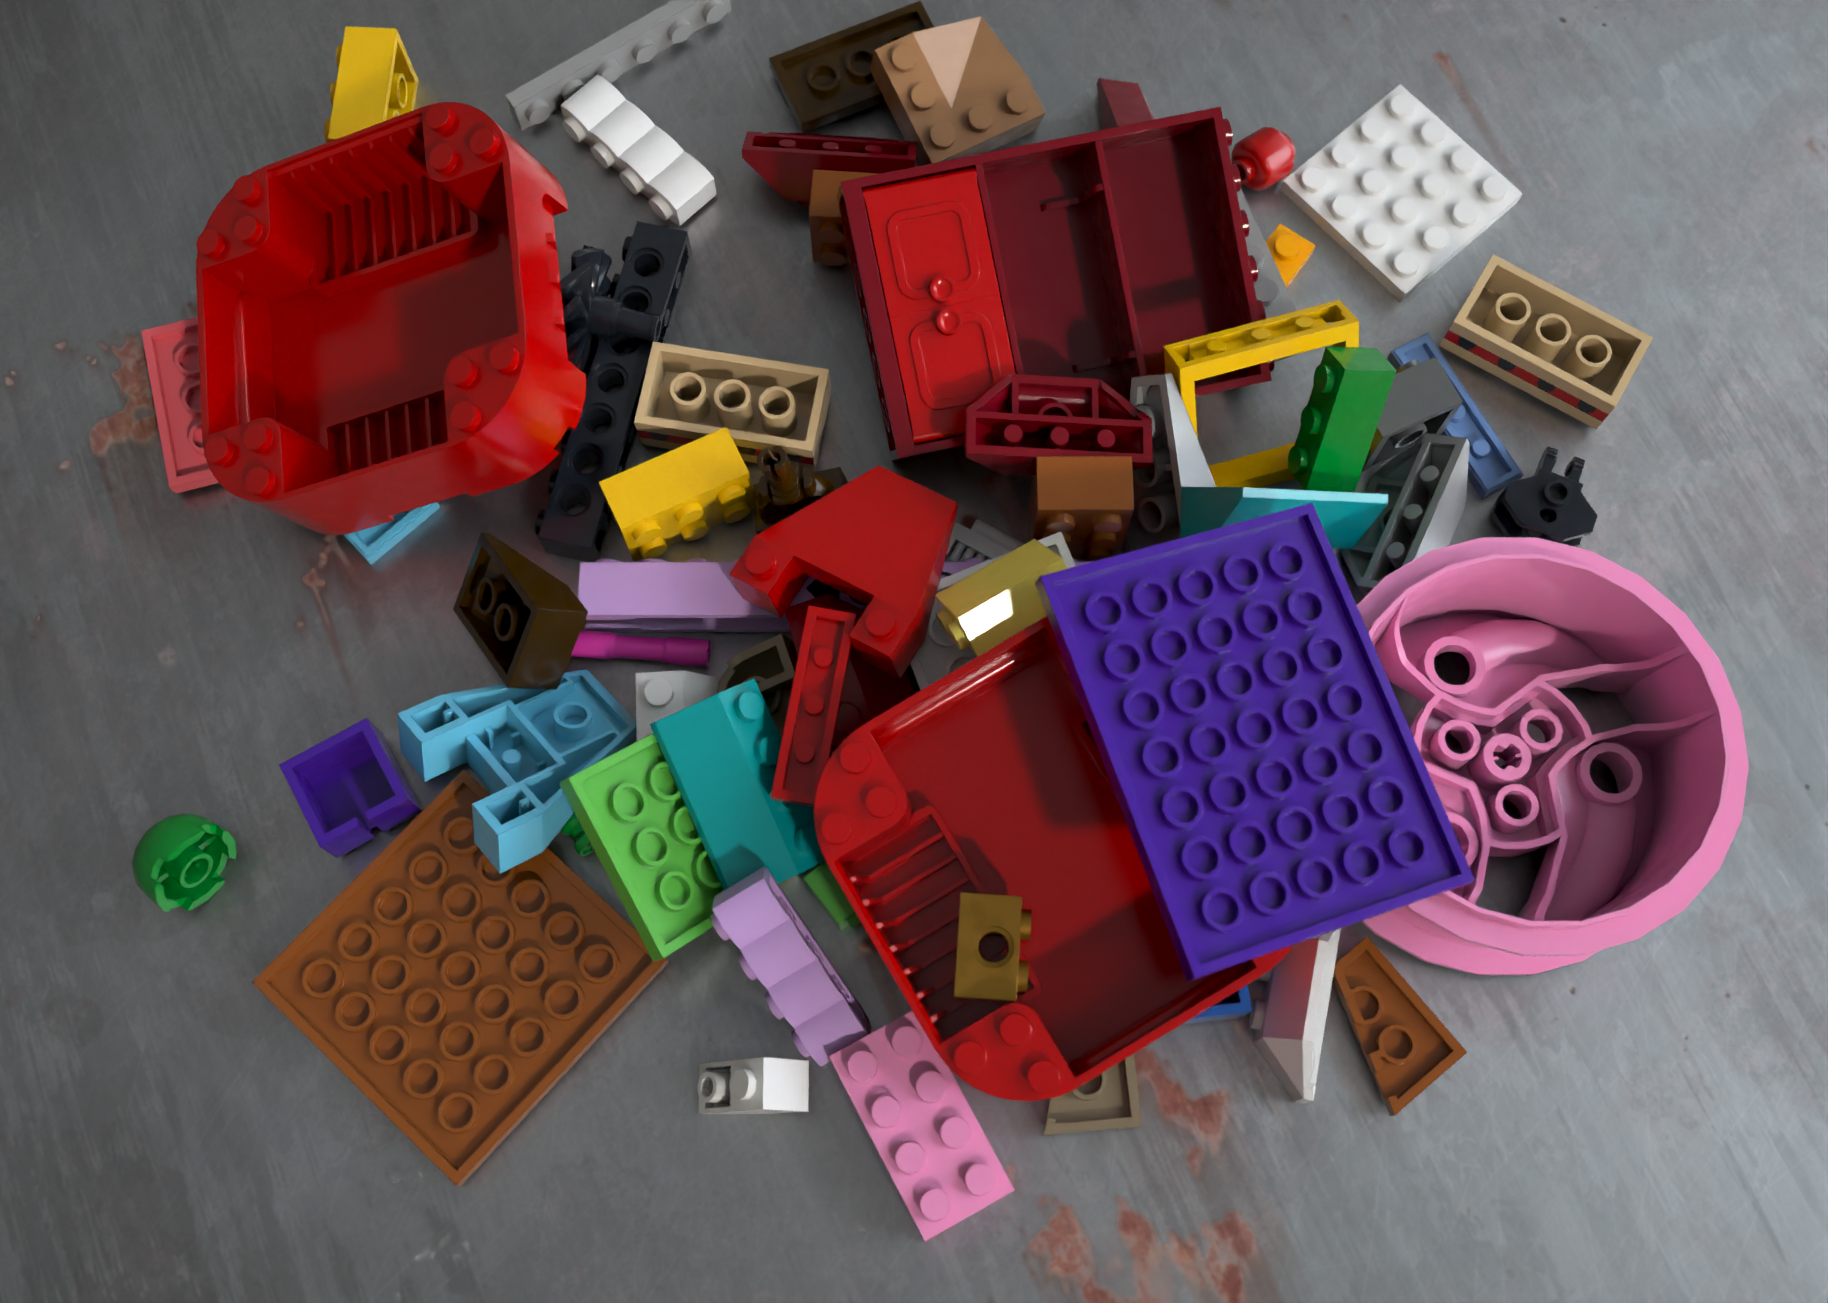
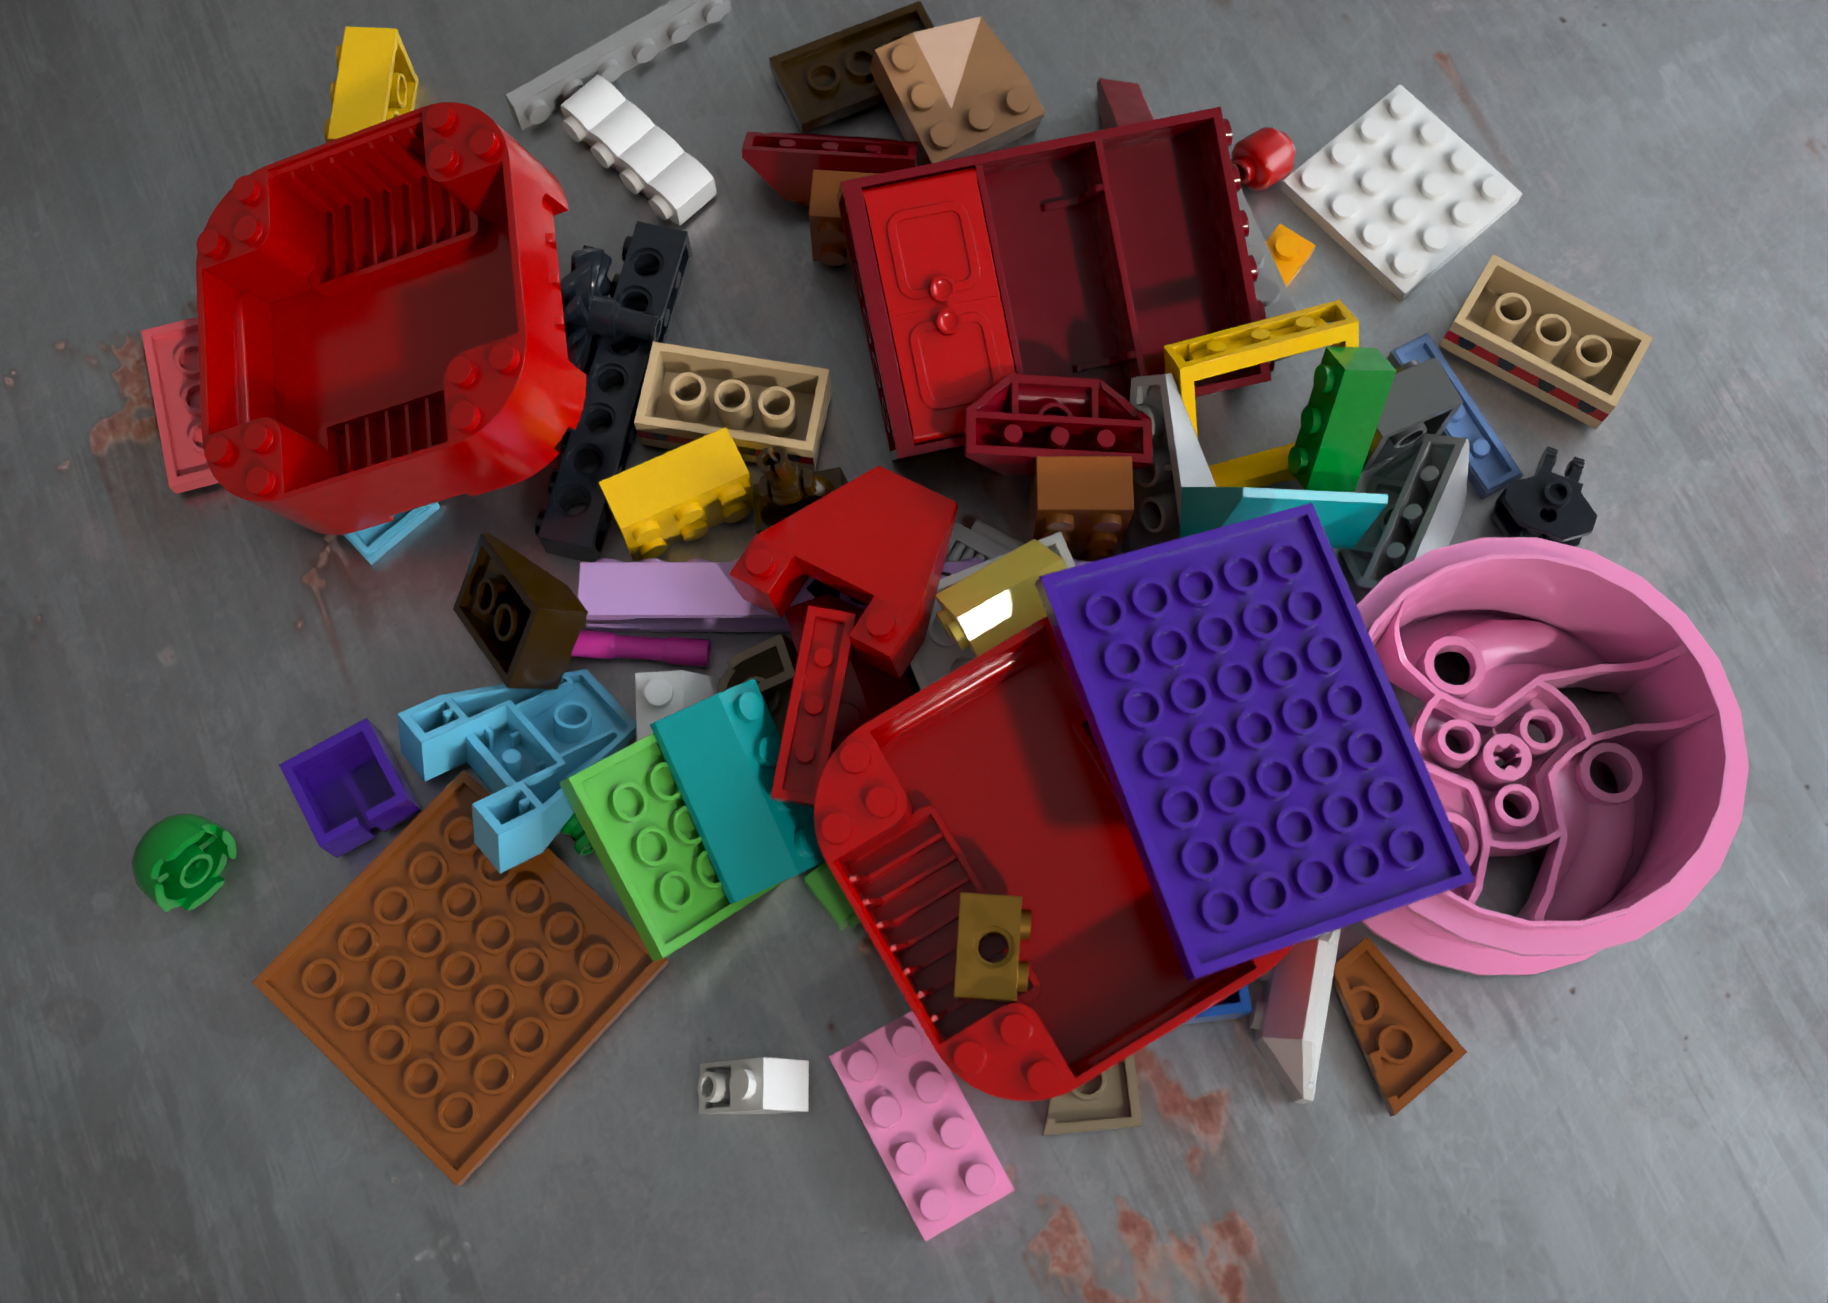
(790, 965): lavender brick -> none

